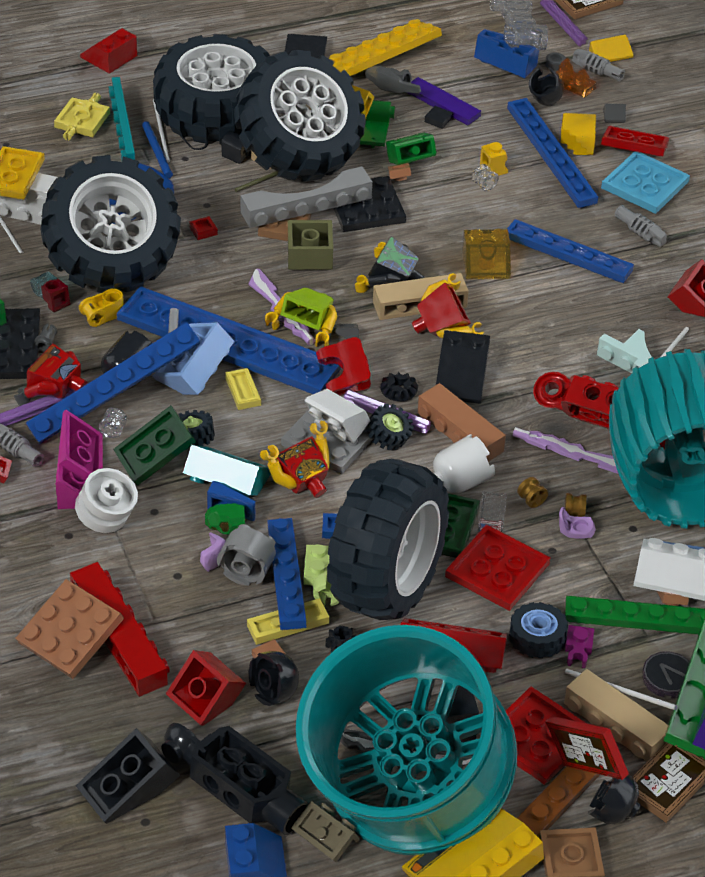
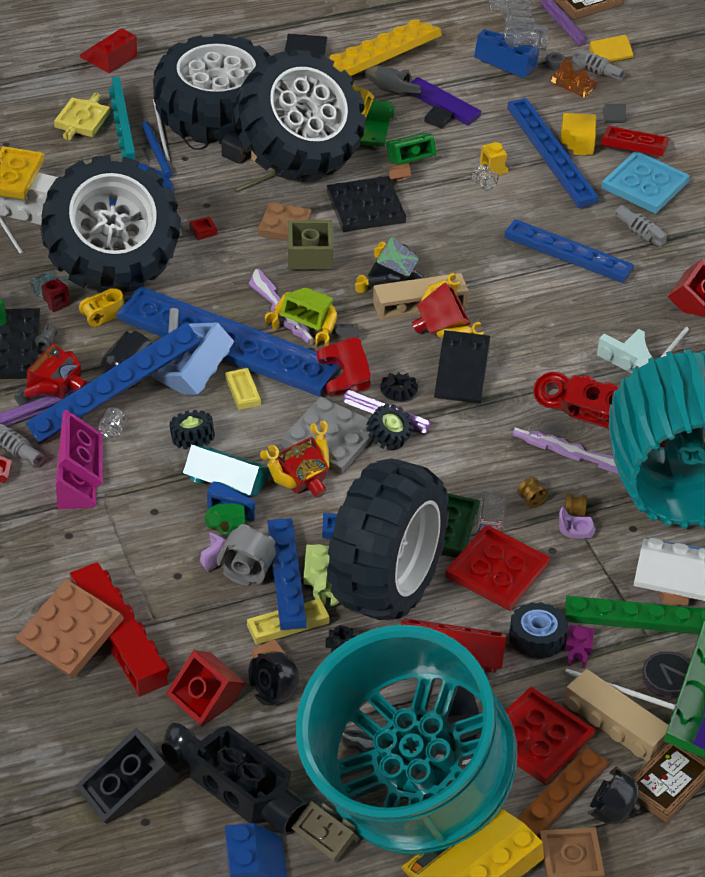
(106, 500): white wheel -> none
(154, 445): dark green plate -> none
(267, 207): light grey arch -> none
(341, 415): white slope -> none
(458, 419): nougat brick -> none
(463, 465): white cylinder -> none
(487, 254): clear yellow slope -> none
(546, 89): black helmet -> none
(587, 747): tile -> none

